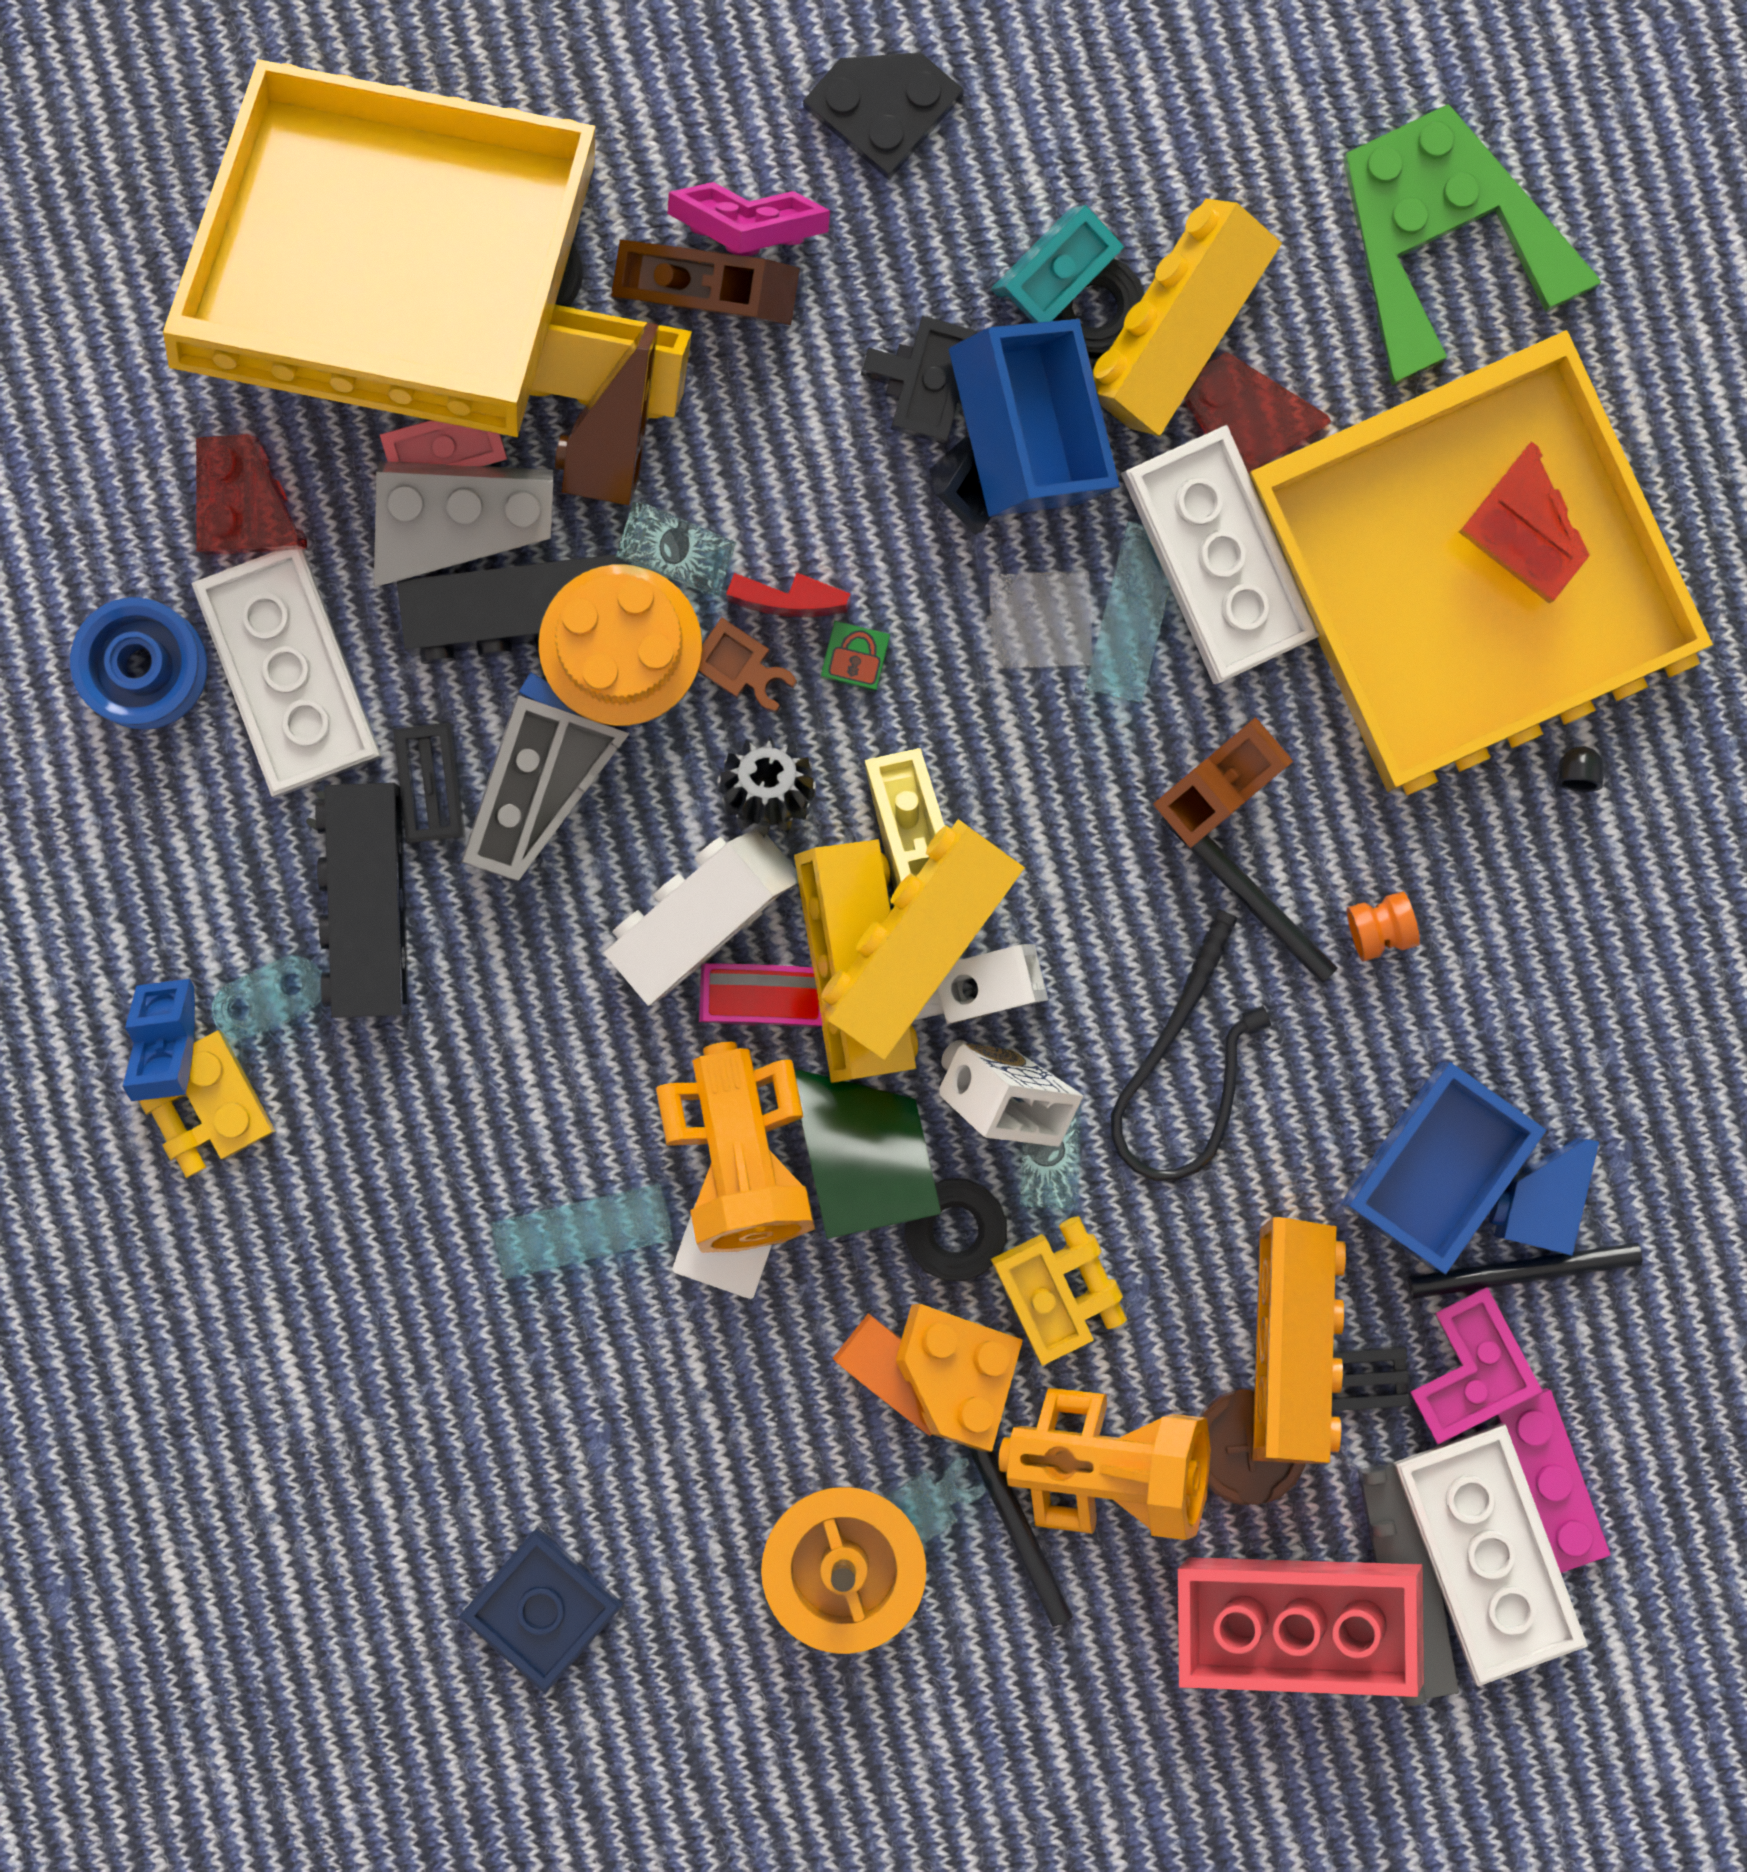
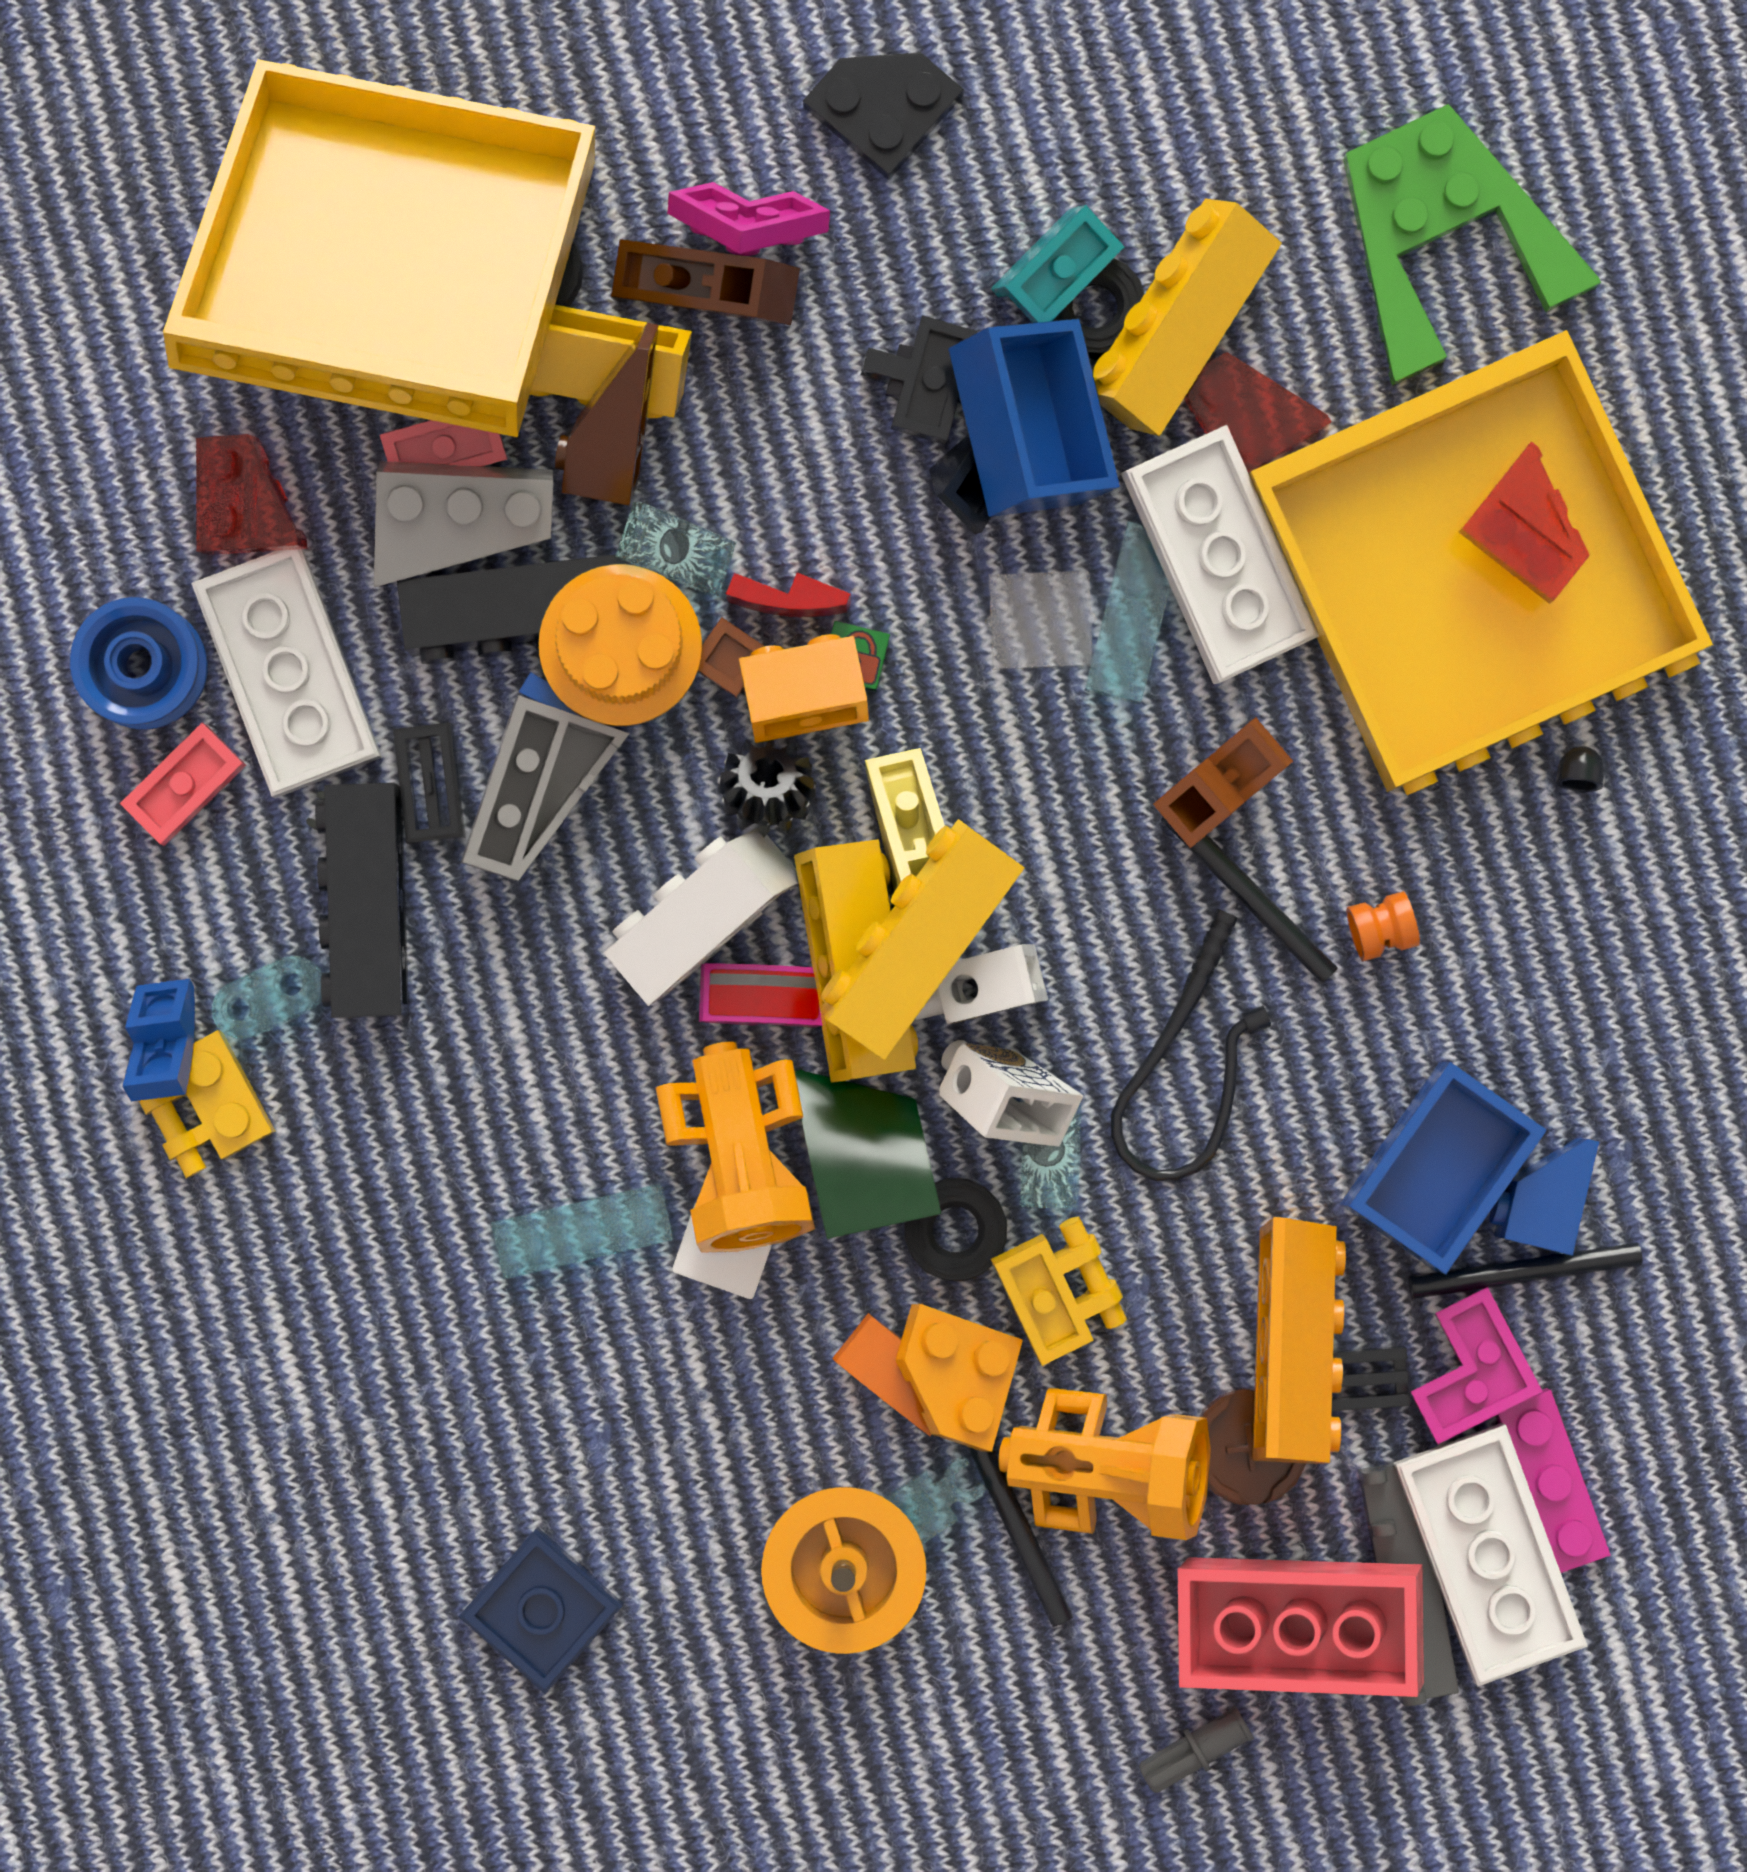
(183, 784): none -> coral plate
(804, 687): none -> light orange brick
(1195, 1750): none -> dark grey axle

